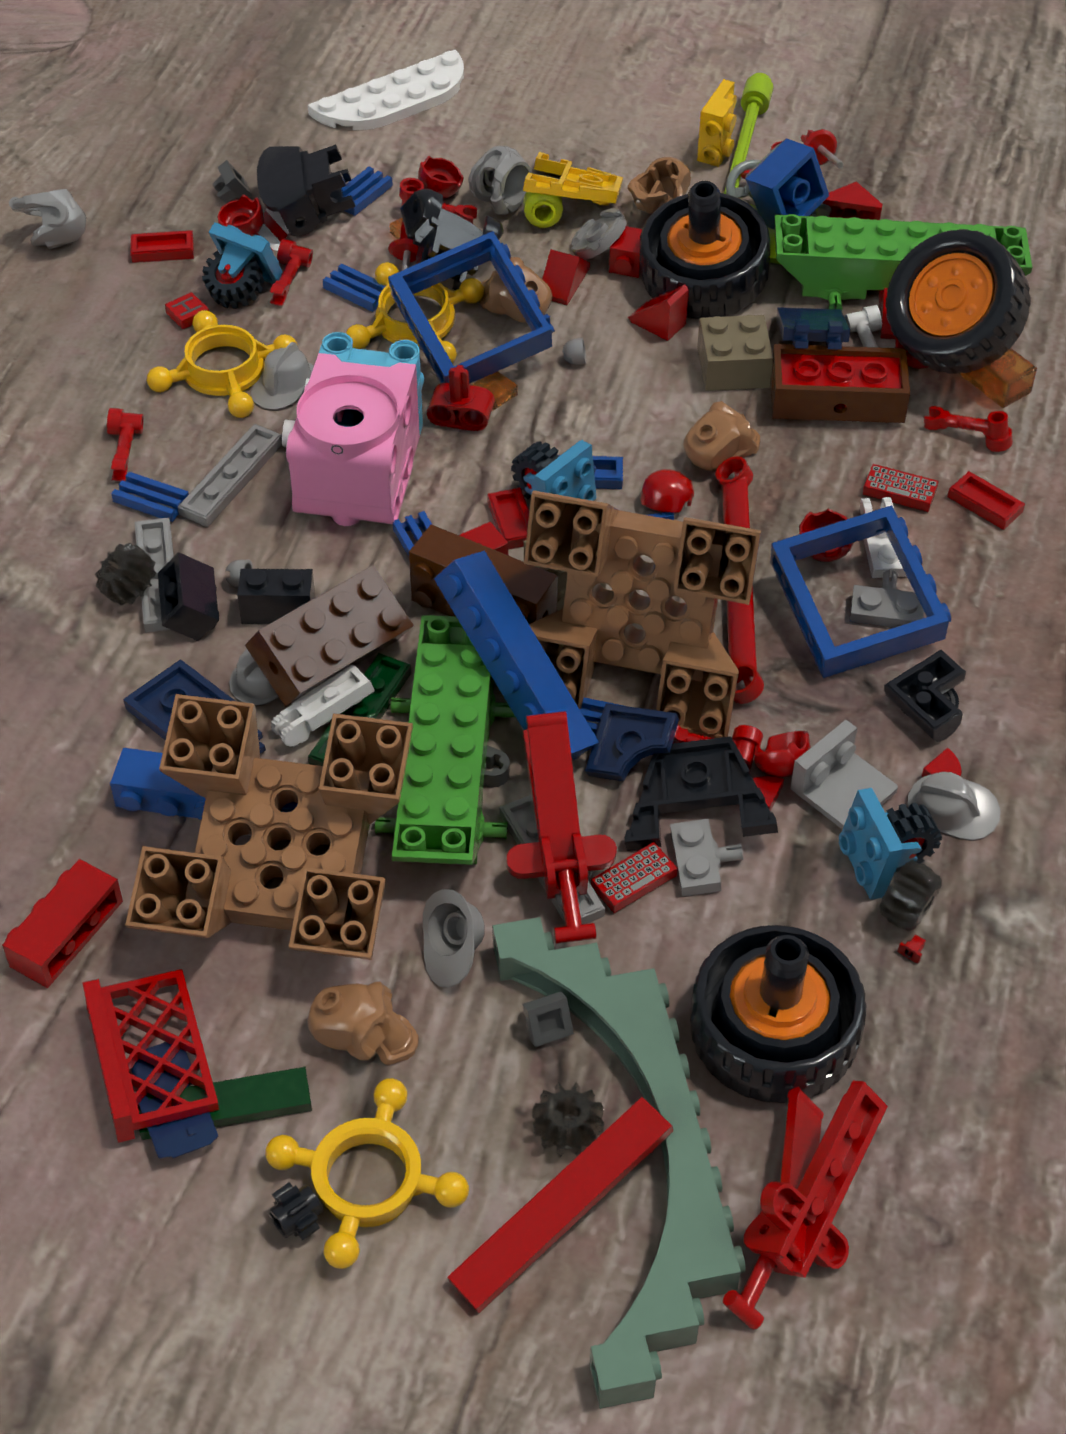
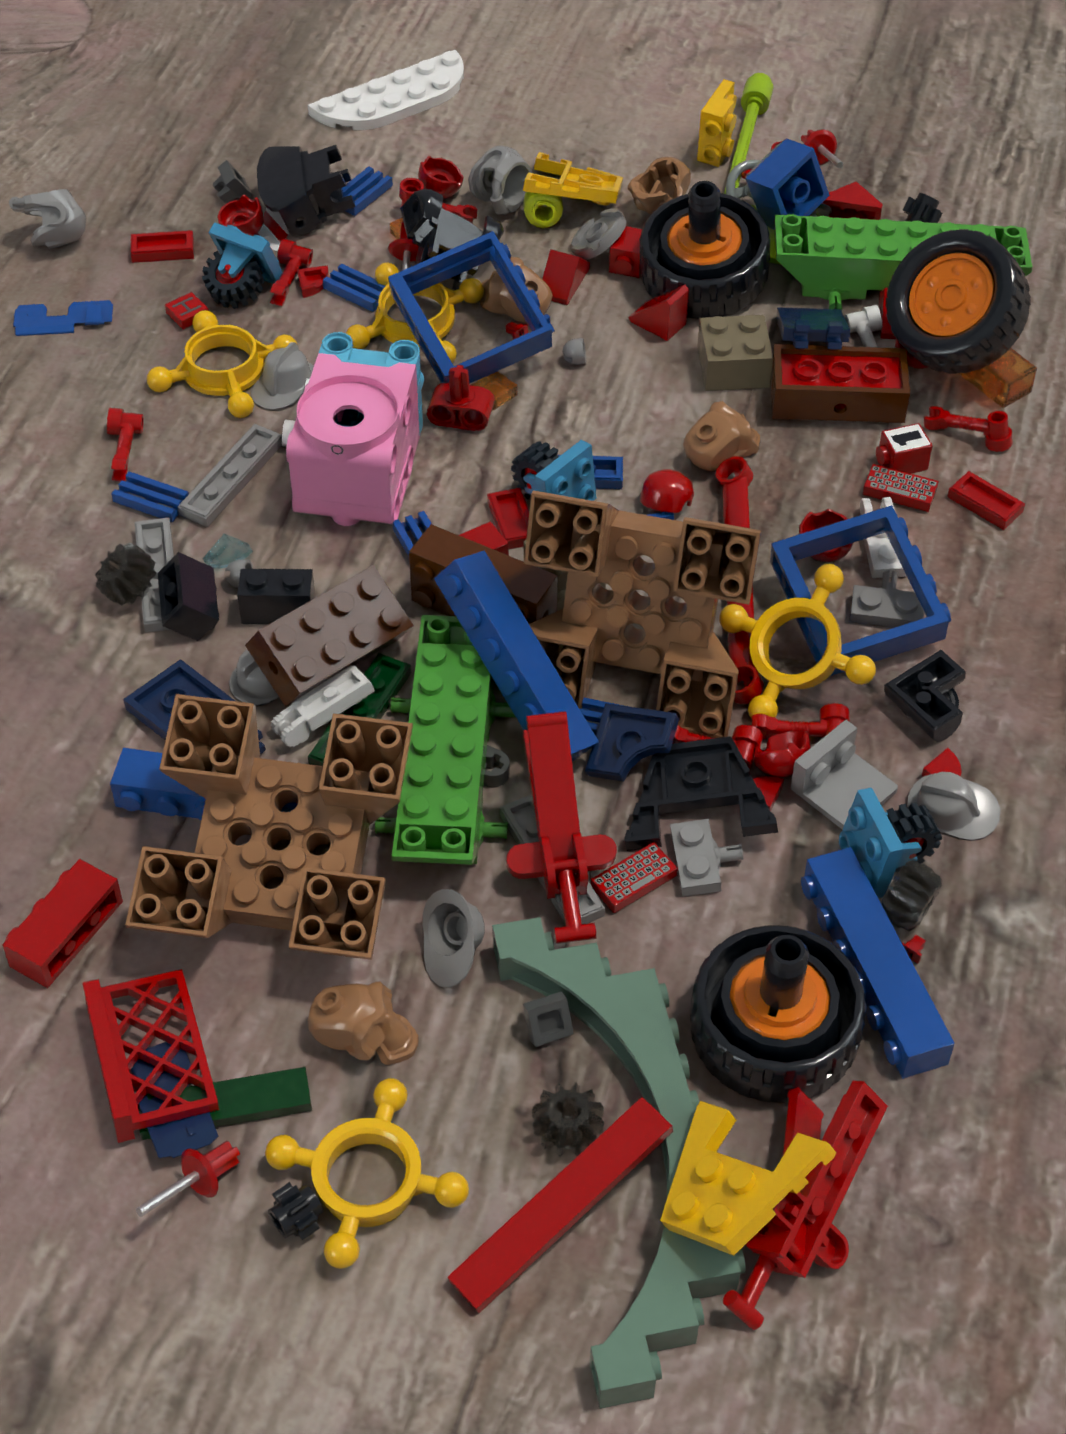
(33, 319): none -> blue piece
(199, 1172): none -> red piece
(227, 550): none -> clear light blue tile
(312, 280): none -> red tile
(516, 330): none -> red piece
(727, 1199): none -> yellow wing
(734, 618): none -> yellow piece
(830, 717): none -> red brick
(894, 991): none -> blue brick
(904, 449): none -> red brick
(922, 209): none -> black gear

